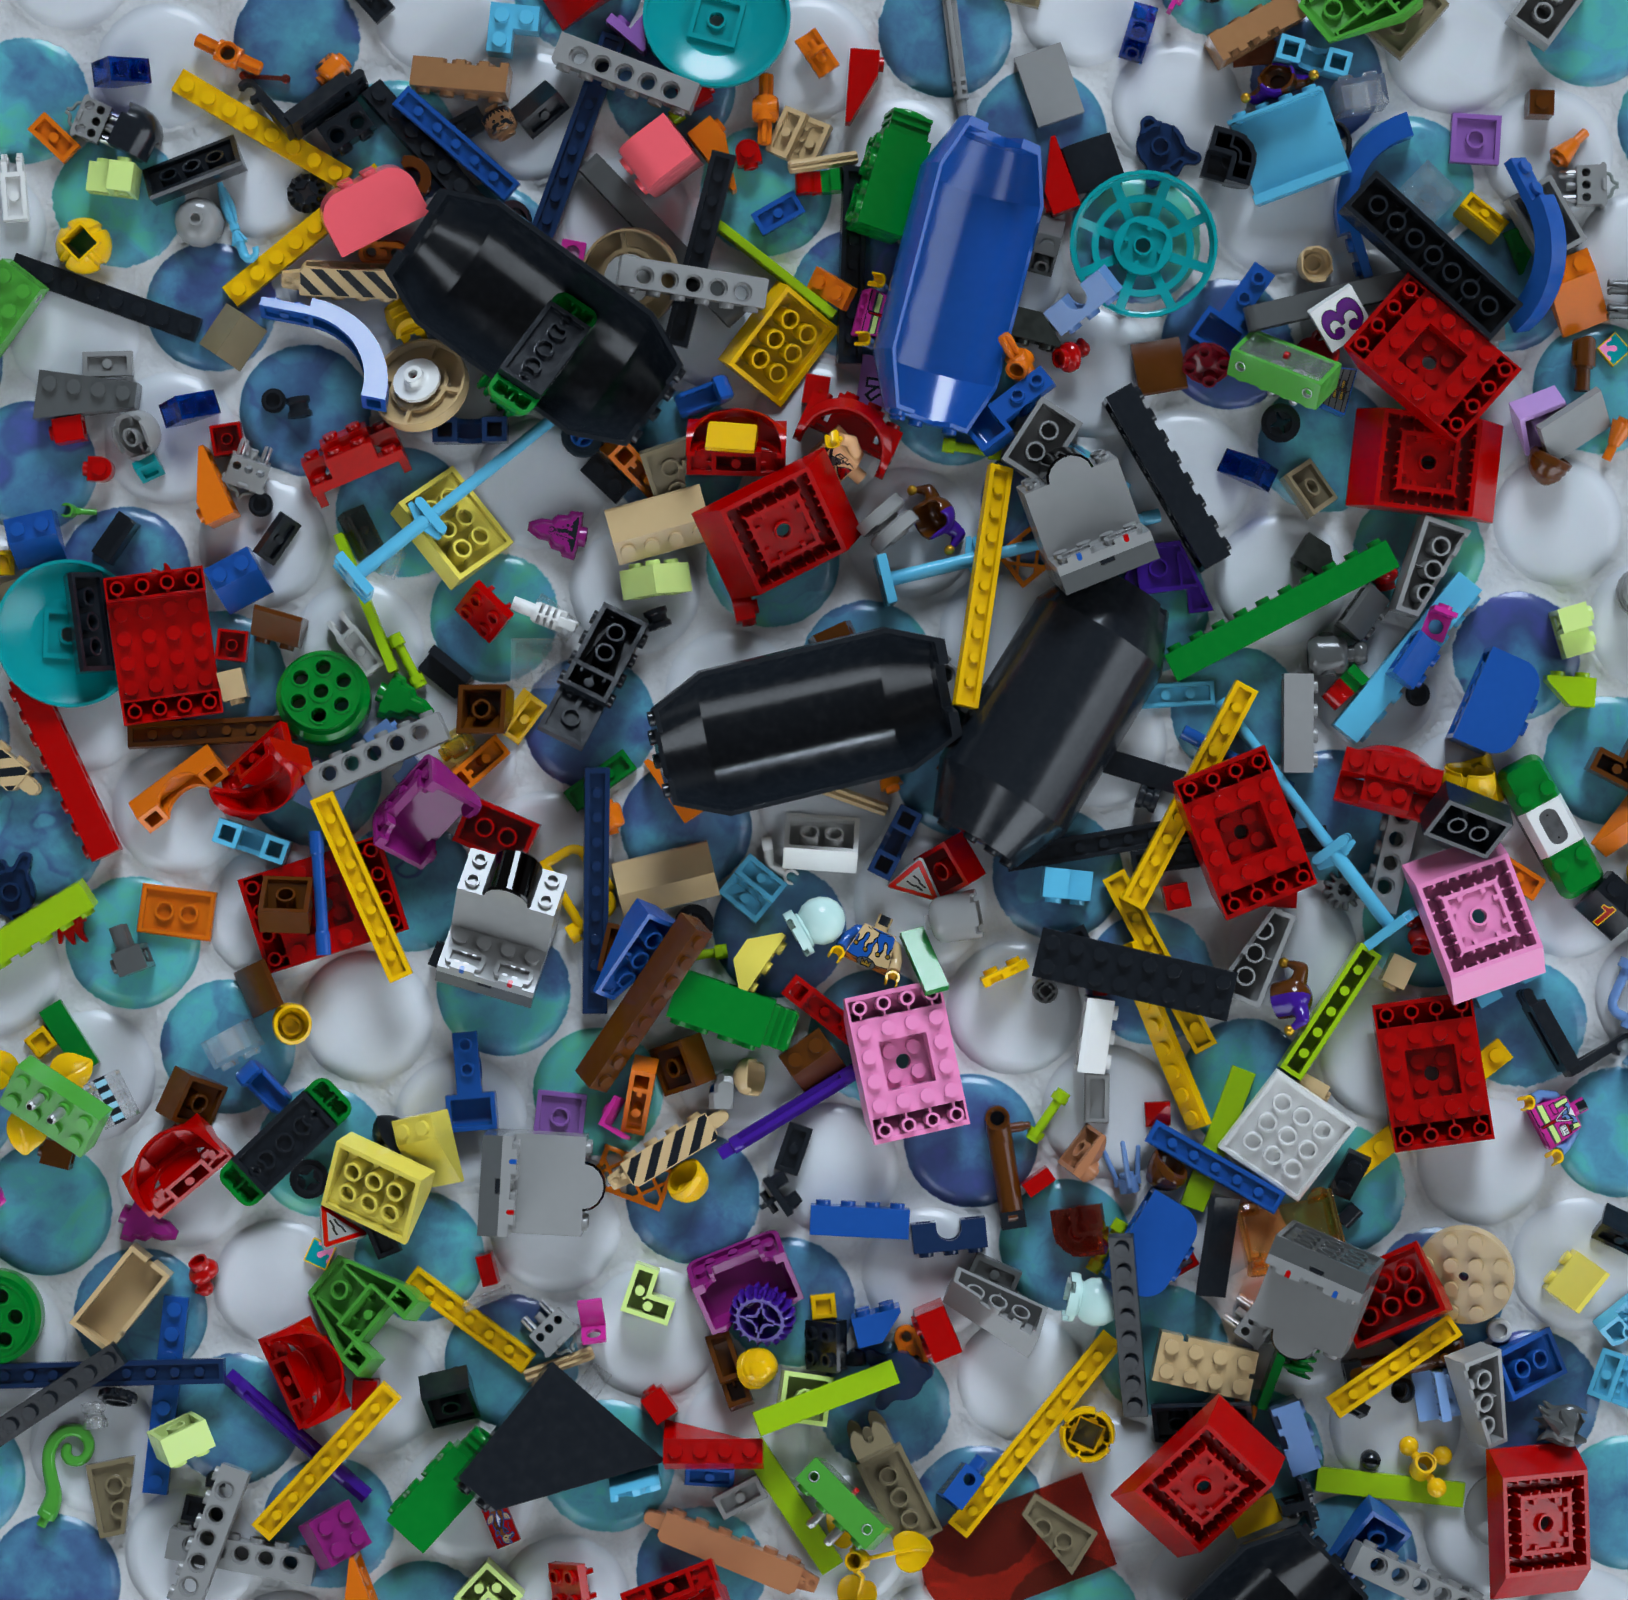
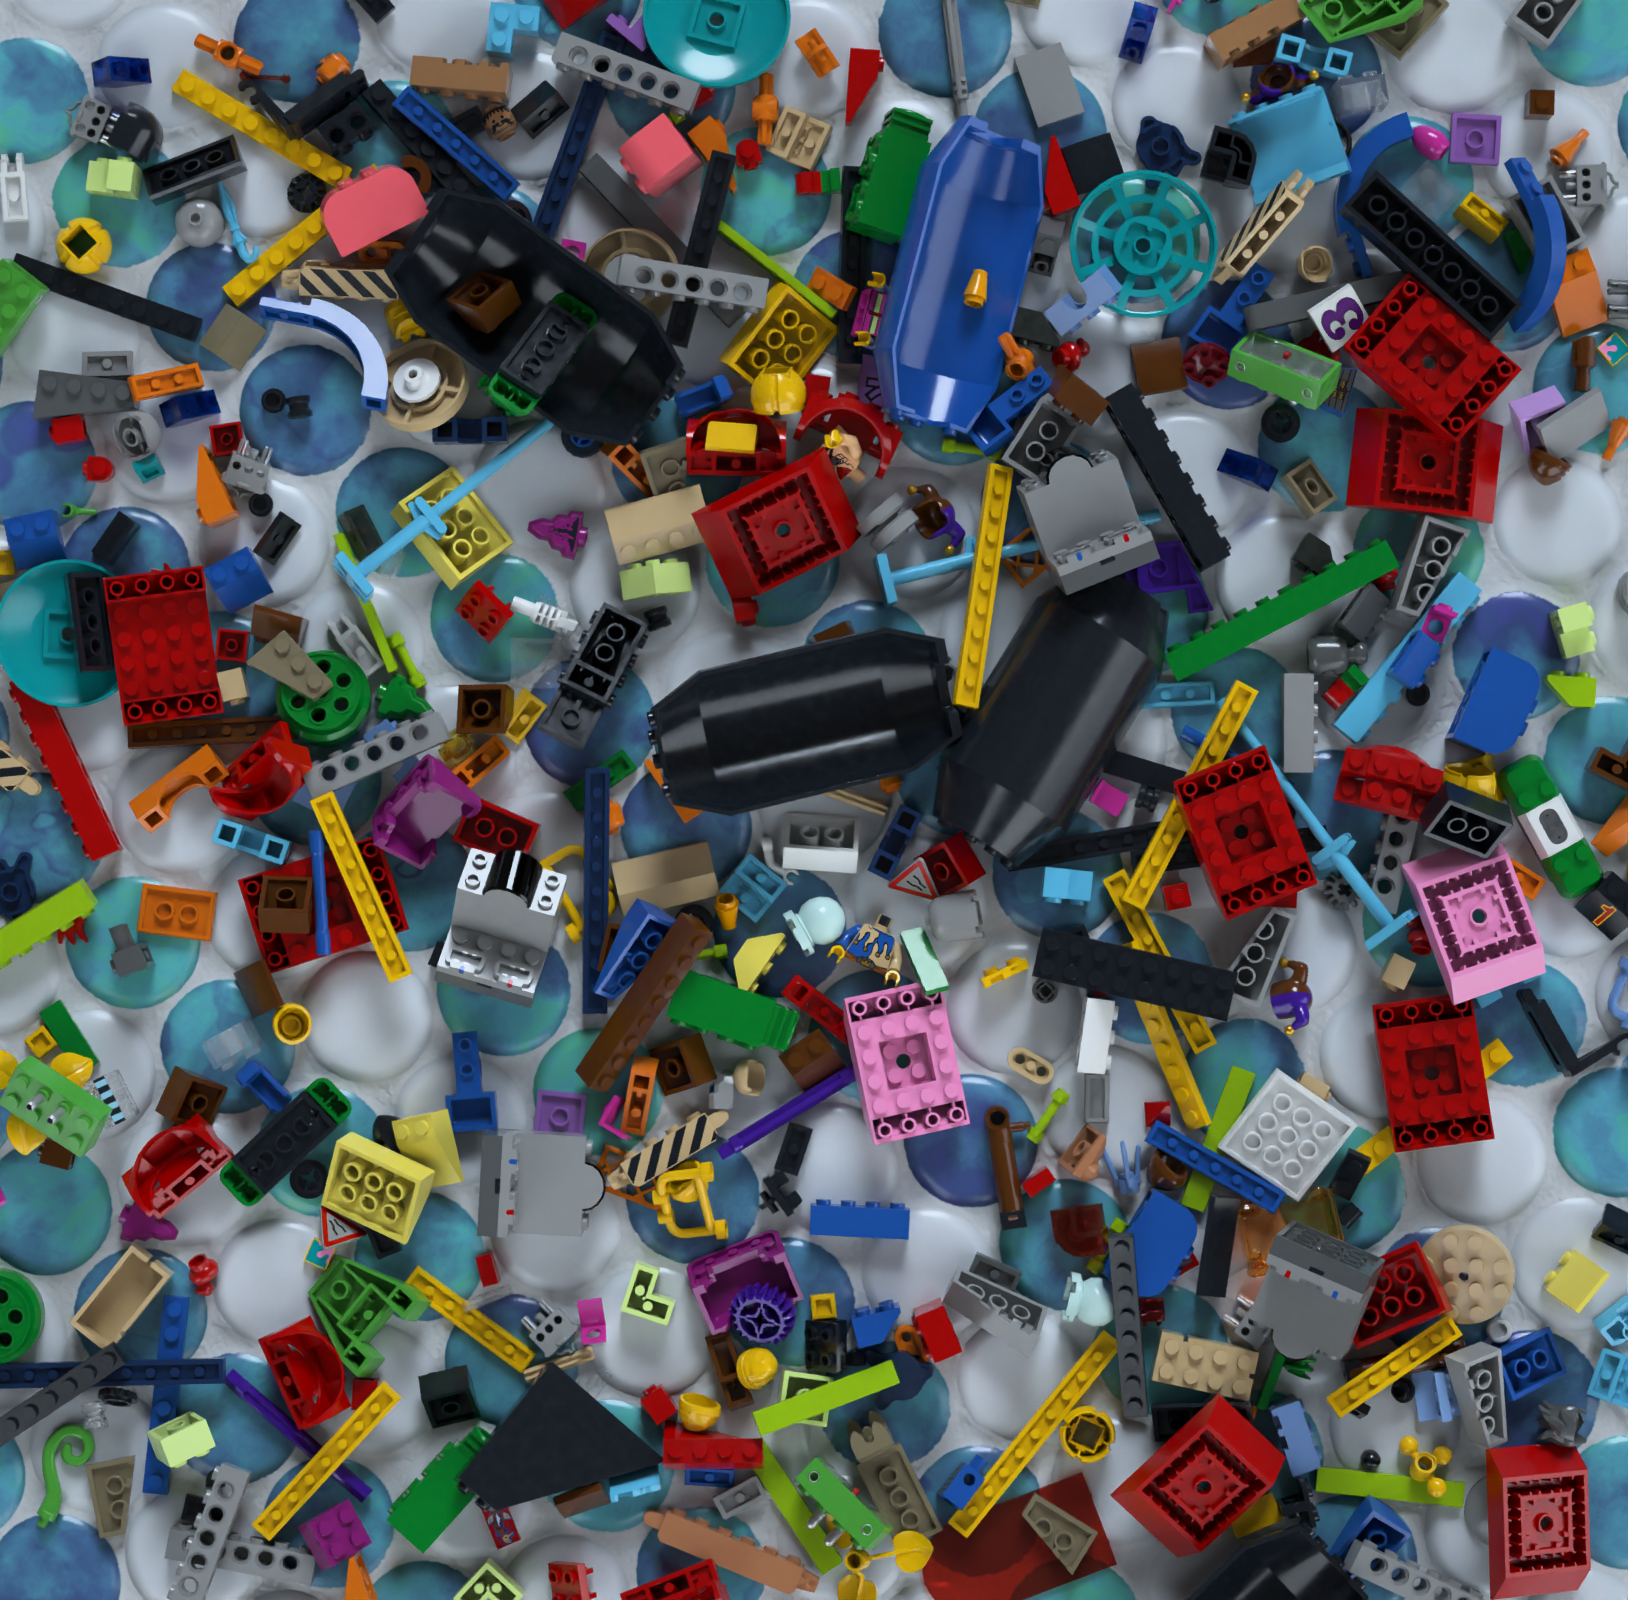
(54, 137): orange plate -> none
(165, 382): none -> orange tile
(289, 664): none -> dark tan wing
(352, 455): red piece -> none
(444, 671): black panel -> none
(485, 300): none -> reddish brown slope
(581, 1499): none -> reddish brown tile
(606, 478): black plate -> none
(666, 1213): none -> yellow bar
(698, 1411): none -> yellow hat
(727, 909): none -> light orange cone
(778, 213): blue plate -> none
(779, 391): none -> yellow piece
(822, 162): tan axle -> none
(971, 1237): dark blue arch -> none
(976, 290): none -> light orange cone
(1030, 1065): none -> tan plate
(1077, 396): none -> reddish brown slope
(1108, 798): none -> dark pink bracket
(1152, 1310): none -> clear red tile
(1262, 228): none -> tan hinge
(1329, 1010): lime brick -> none
(1430, 142): none -> dark pink animal
(1554, 1120): torso -> none

